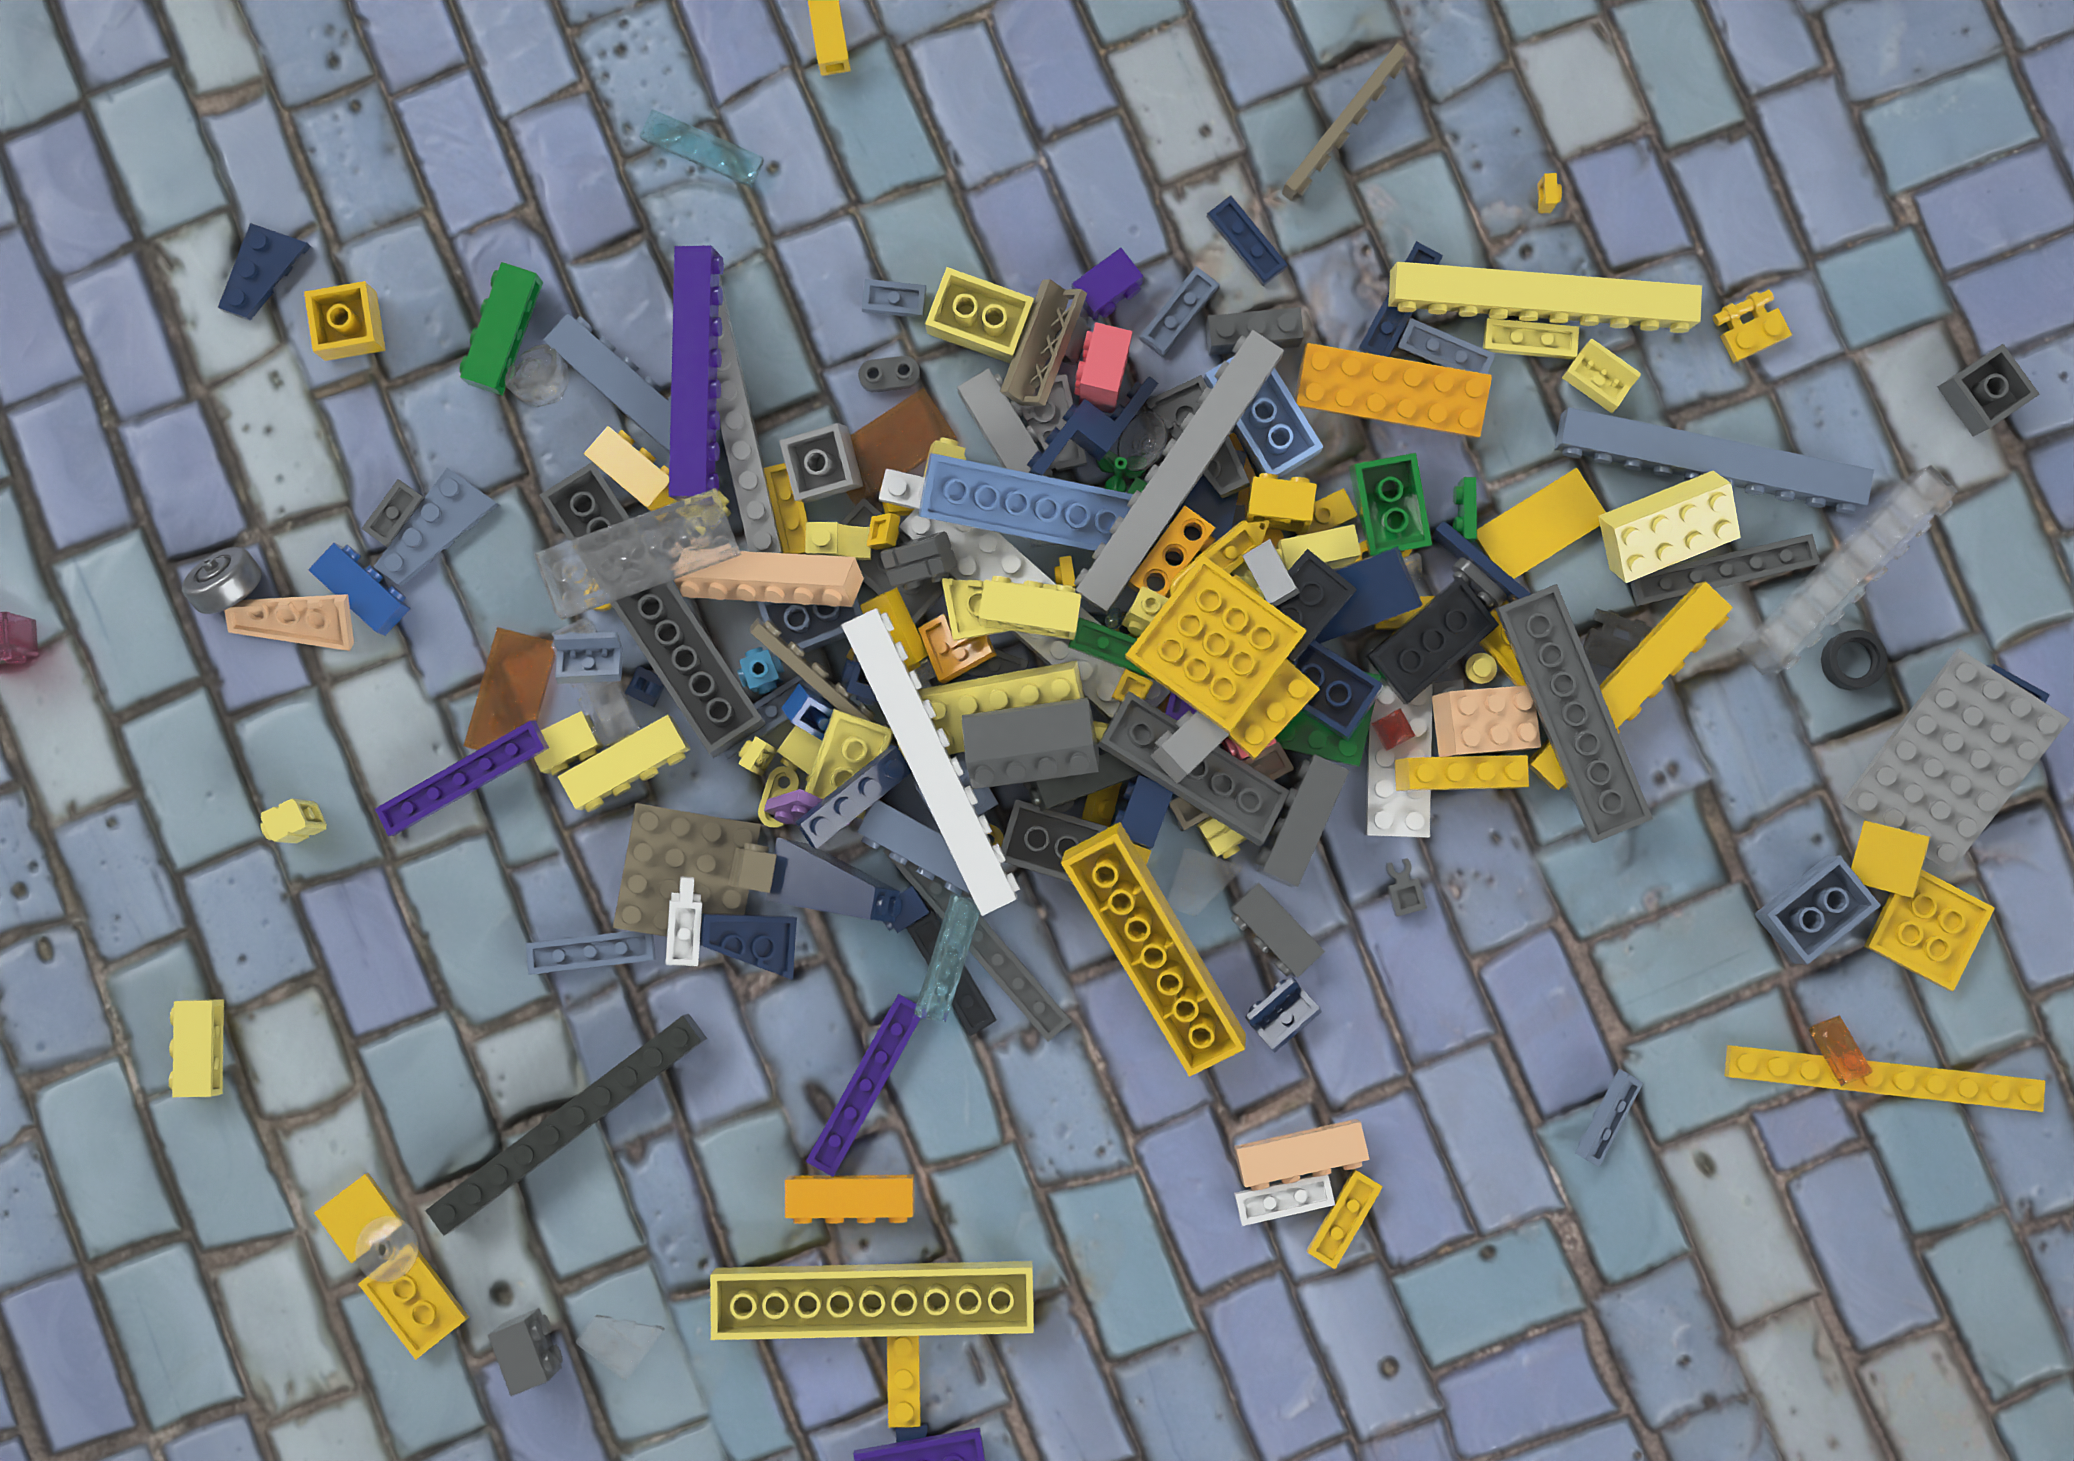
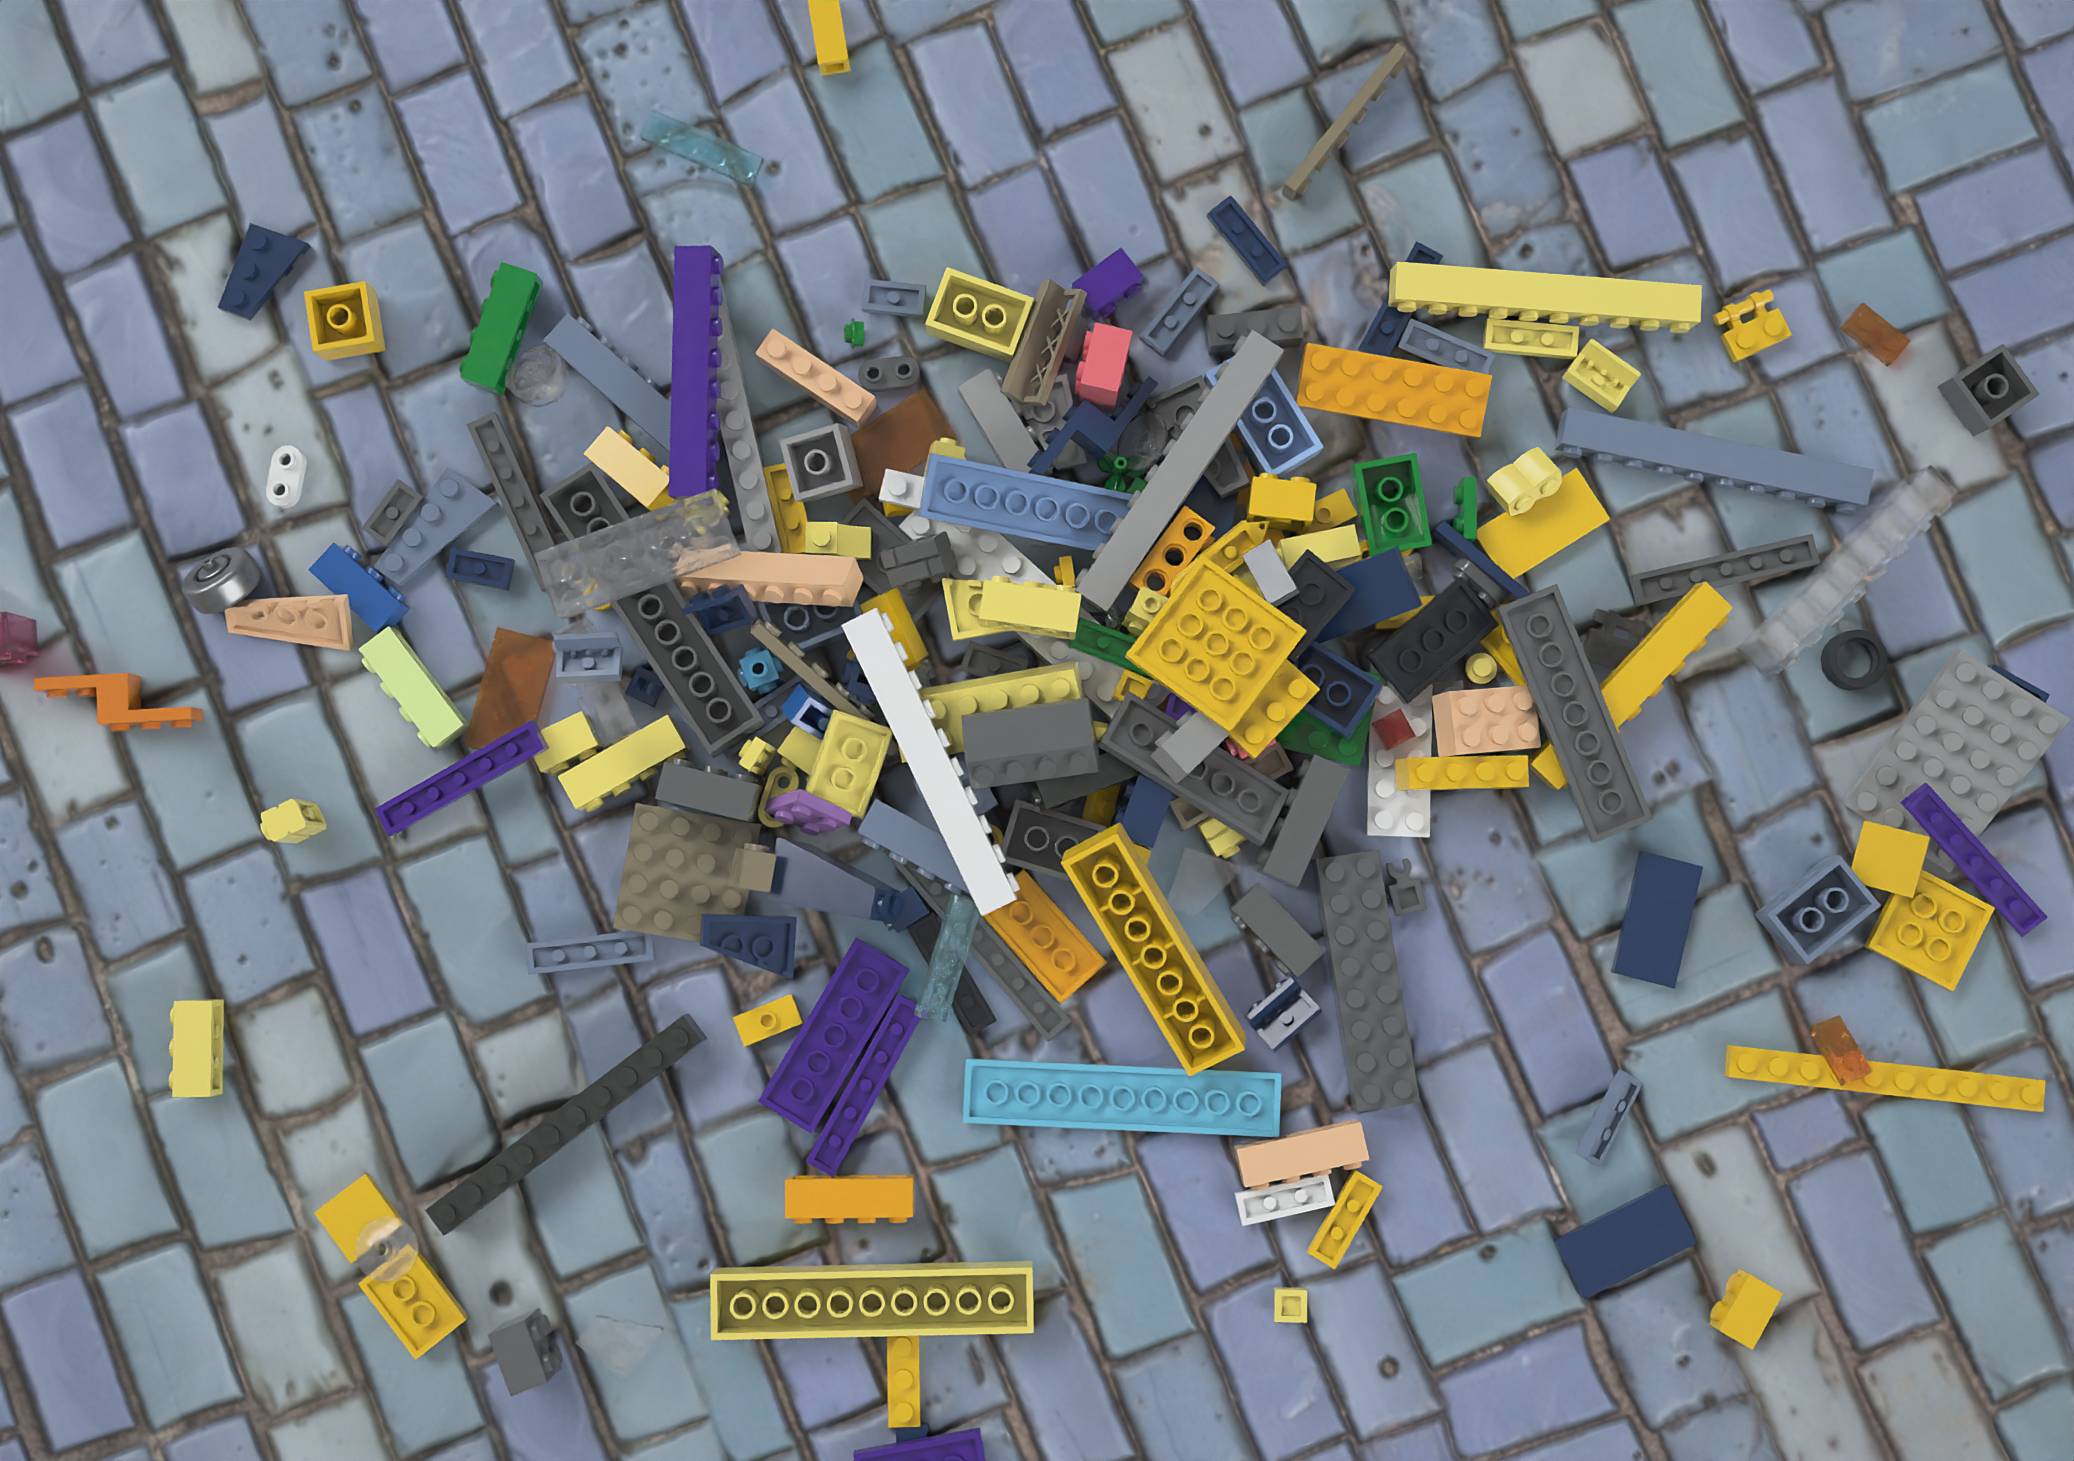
(118, 701): none -> orange bracket
(289, 476): none -> white plate
(414, 688): none -> yellowish green brick
(480, 569): none -> dark blue plate
(512, 488): none -> dark grey plate
(684, 925): white hinge -> none
(710, 790): none -> dark grey brick
(723, 608): none -> dark blue bracket
(768, 1020): none -> yellow plate
(816, 379): none -> light nougat brick
(834, 1035): none -> dark purple plate
(853, 796): plate -> none
(854, 333): none -> green plate
(883, 531): yellow plate -> none
(949, 656): light orange plate -> none
(1045, 940): none -> light orange tile
(1121, 1097): none -> medium azure plate
(1290, 1305): none -> light yellow plate
(1365, 981): none -> dark grey brick
(1525, 481): none -> light yellow brick
(1548, 193): yellow plate -> none
(1625, 1241): none -> dark blue tile
(1657, 919): none -> dark blue tile
(1669, 526): light yellow brick -> none
(1745, 1308): none -> yellow brick
(1875, 334): none -> clear orange plate
(1973, 859): none -> dark purple tile

